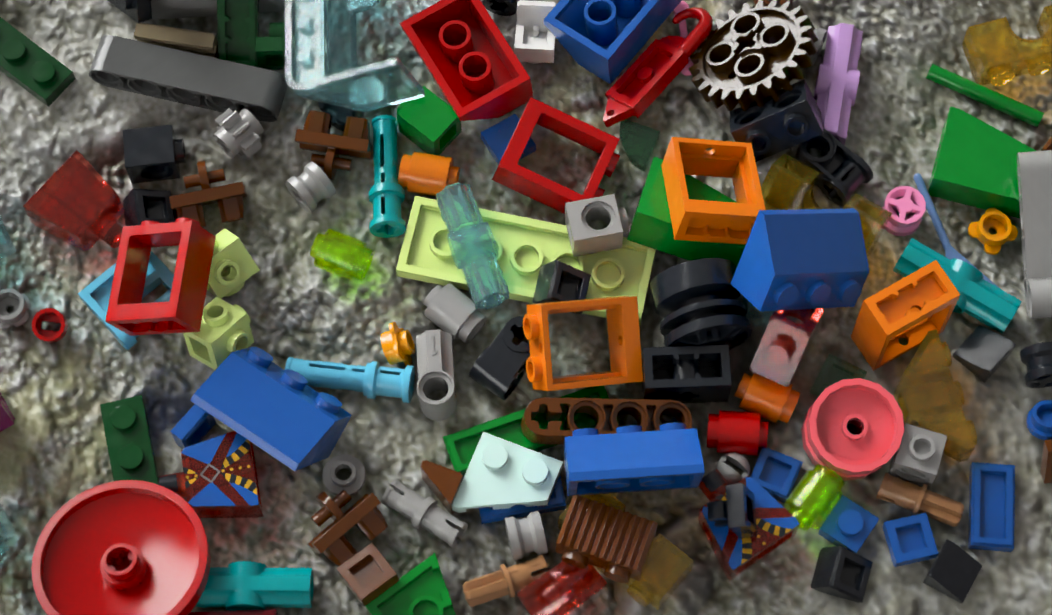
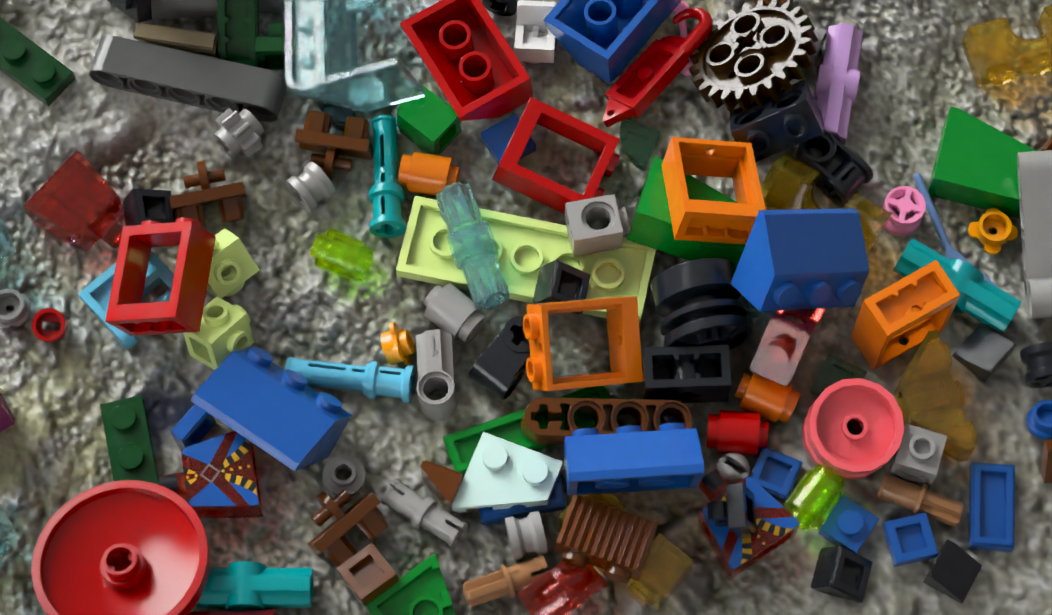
(153, 154): black brick -> none
(985, 95): green bar -> none

